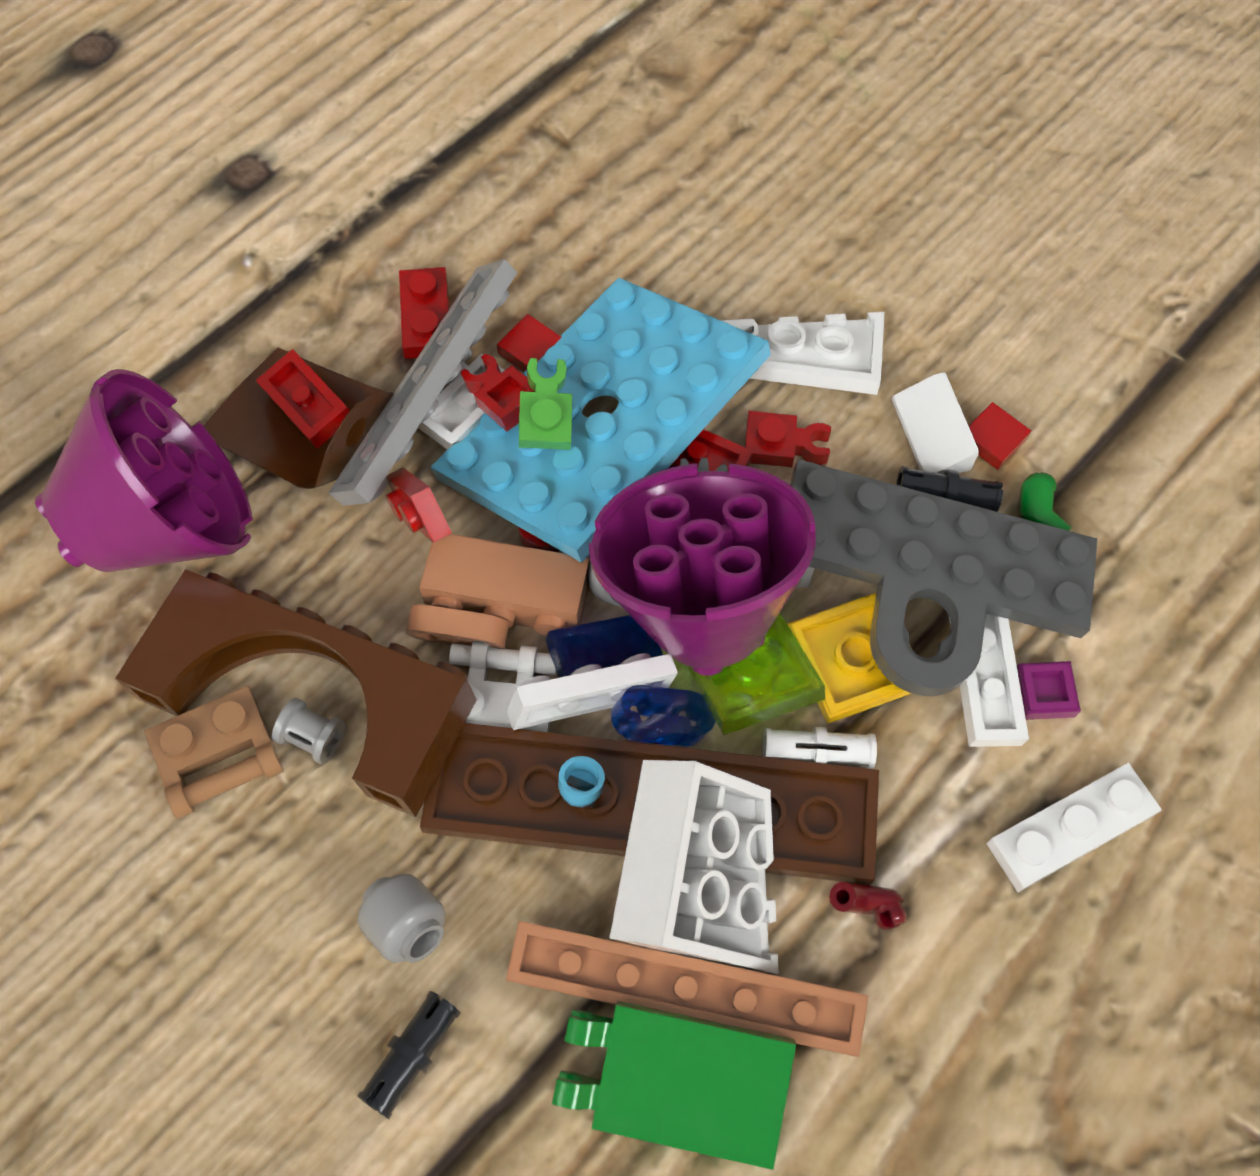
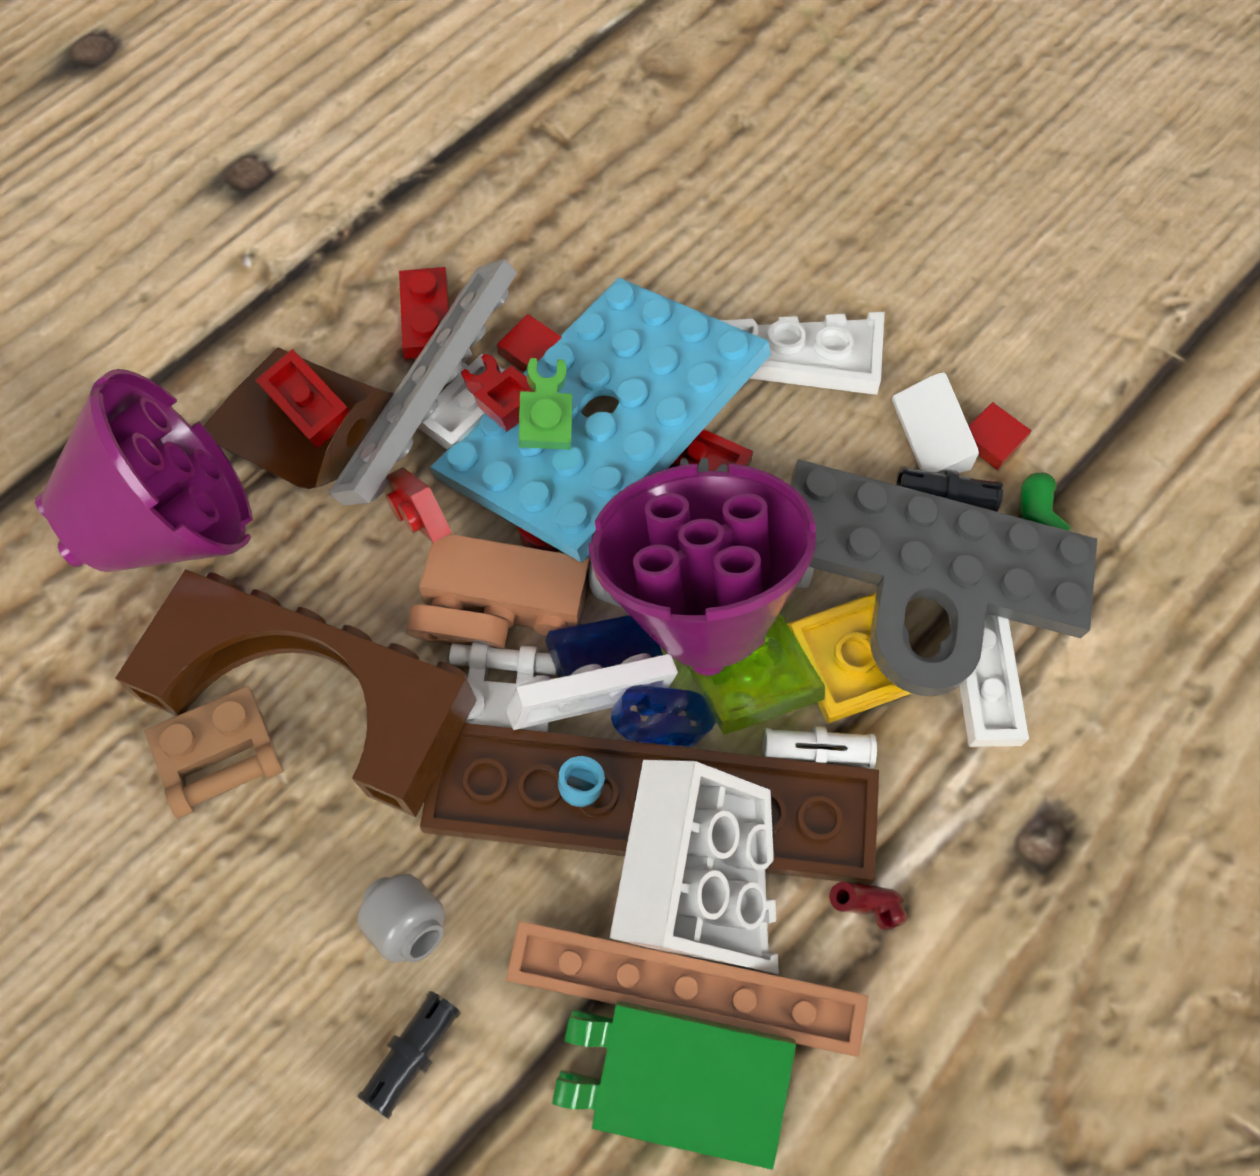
(308, 731): light grey bush -> none
(778, 440): red plate -> none
(1048, 690): magenta tile -> none
(1073, 827): white plate -> none

